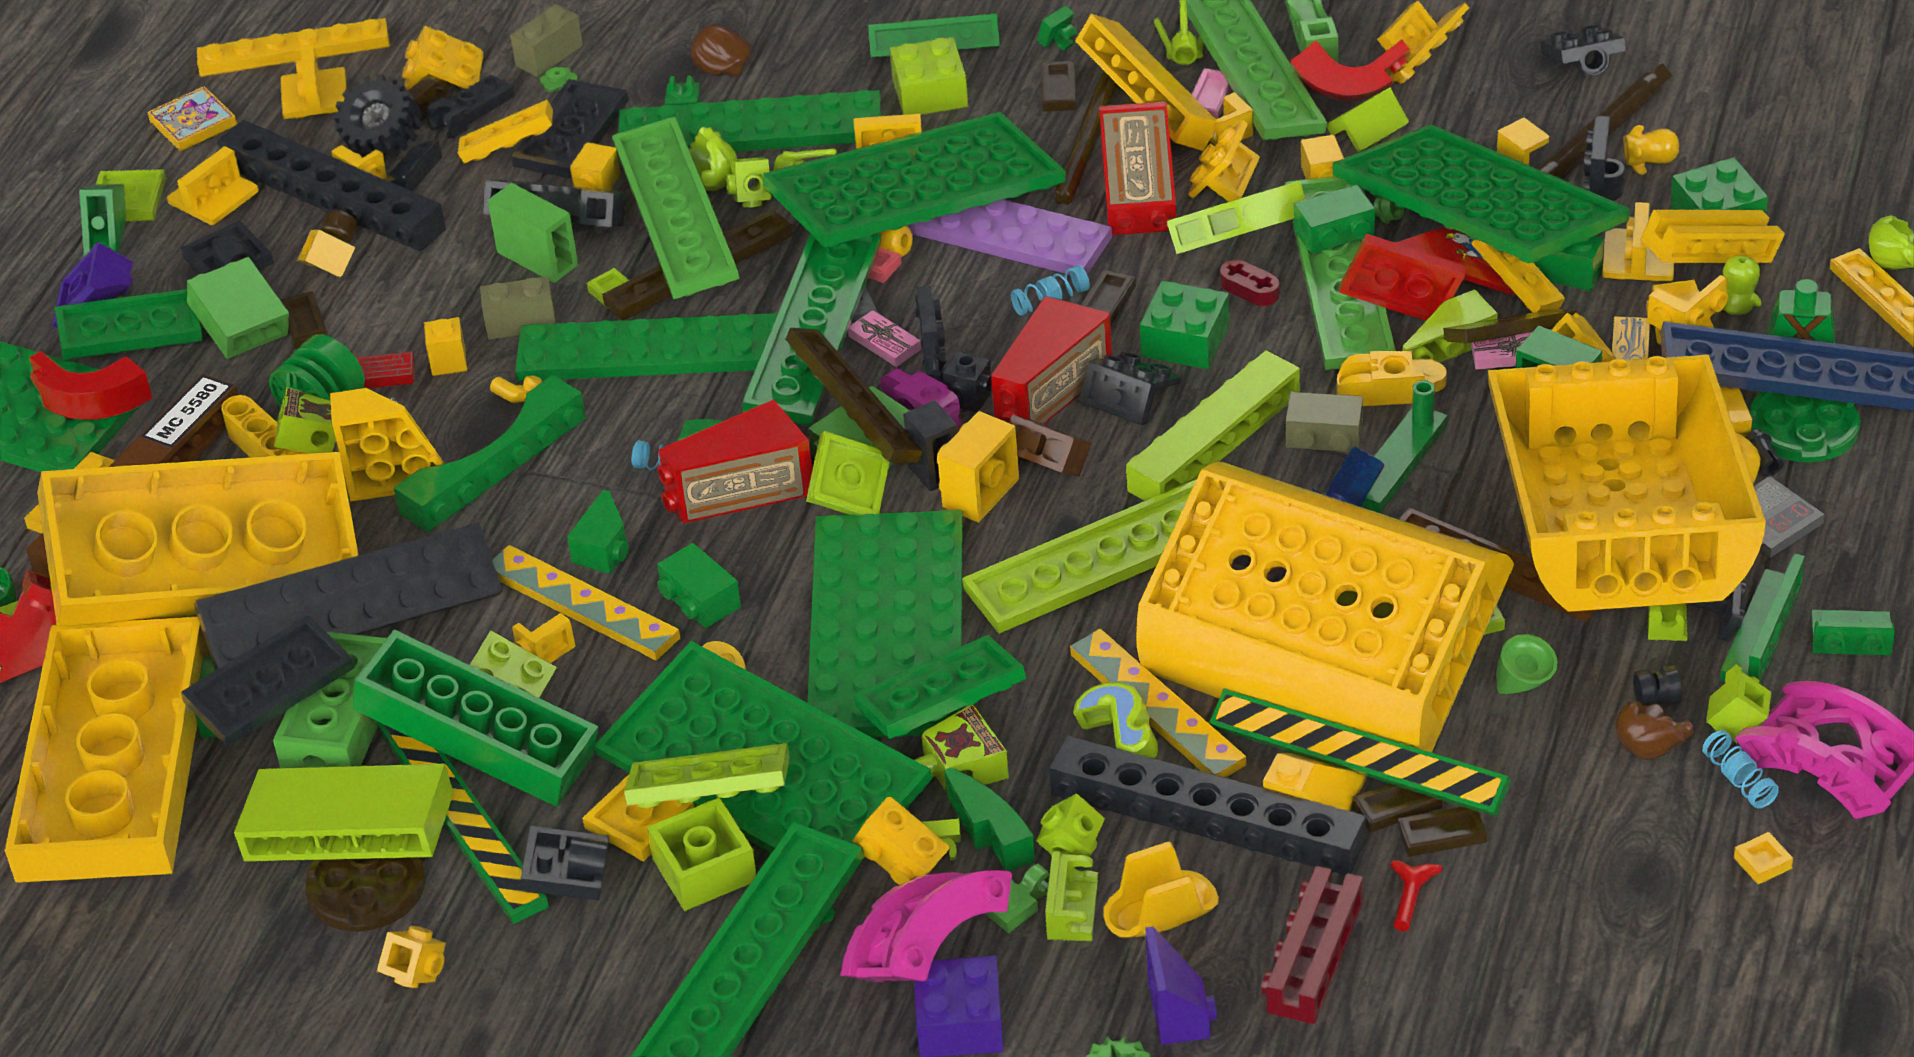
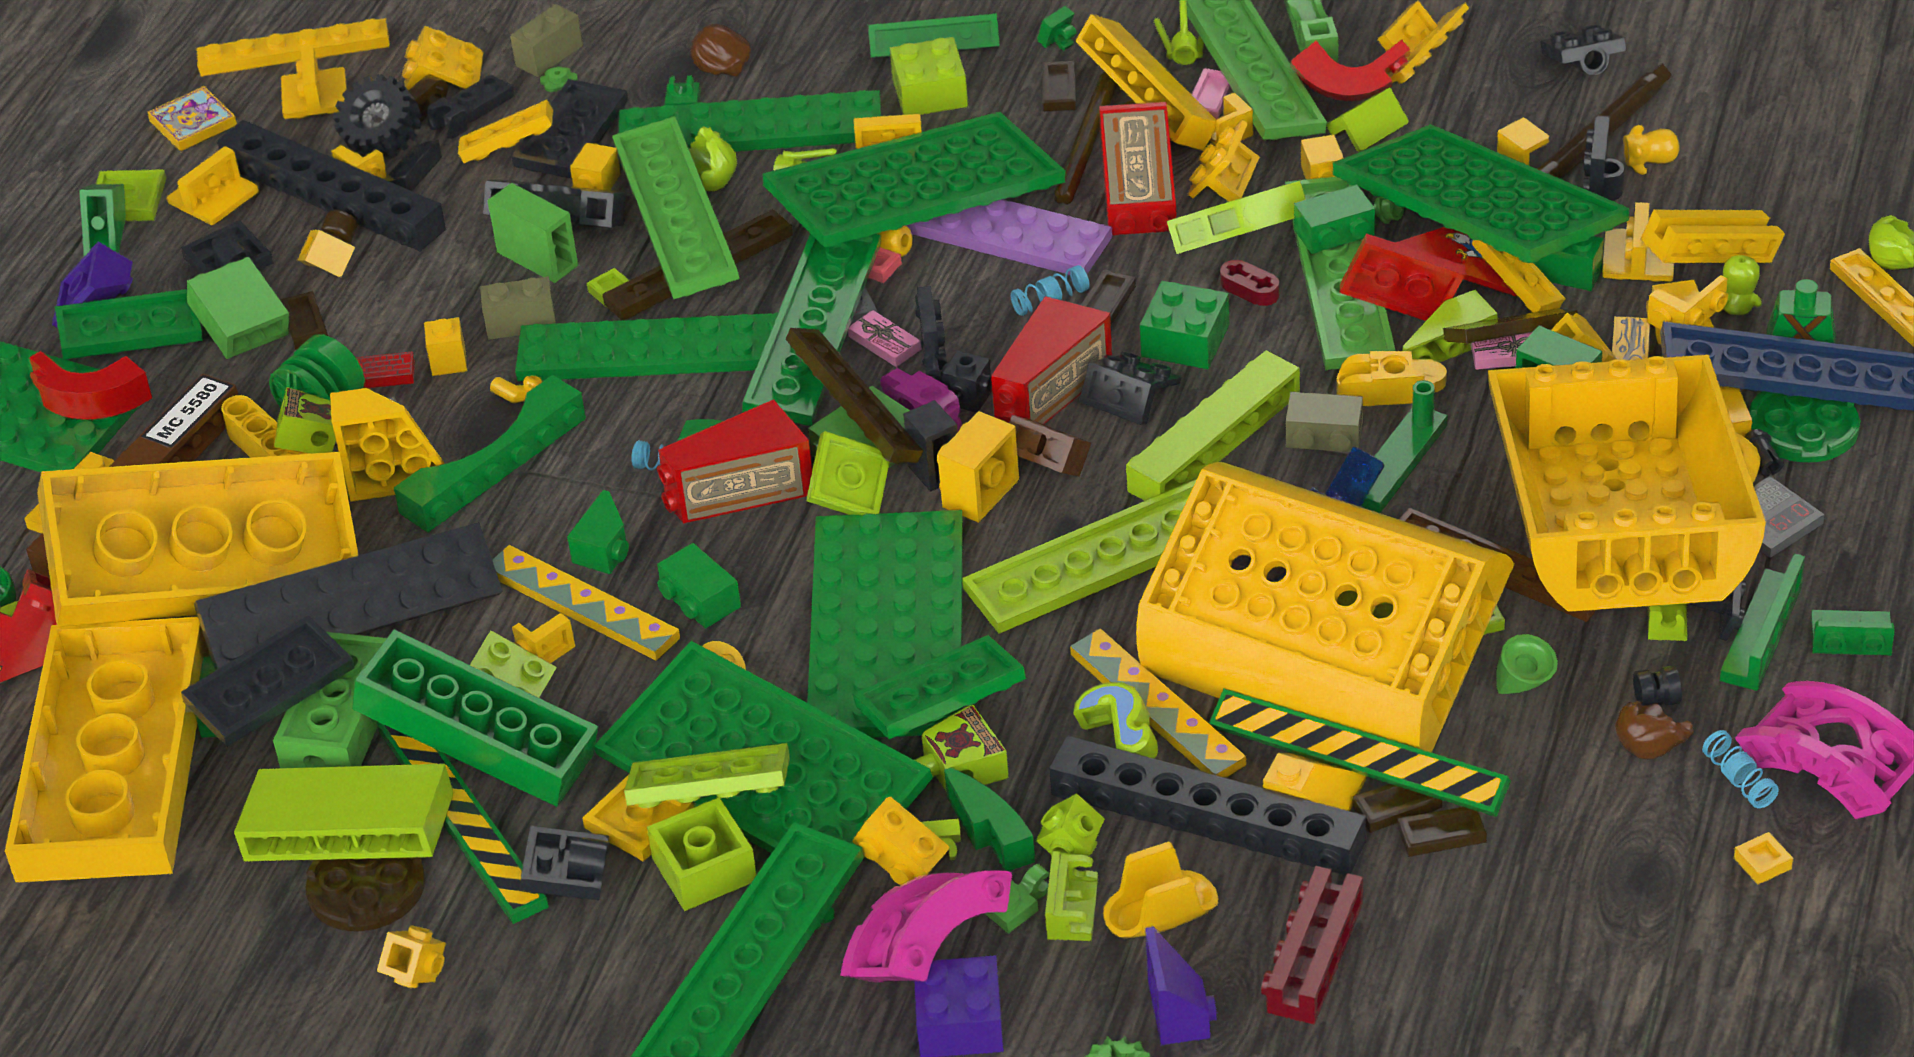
(737, 182): lime brick -> none
(1413, 880): red piece -> none
(1717, 187): green brick -> none
(1738, 703): lime brick -> none

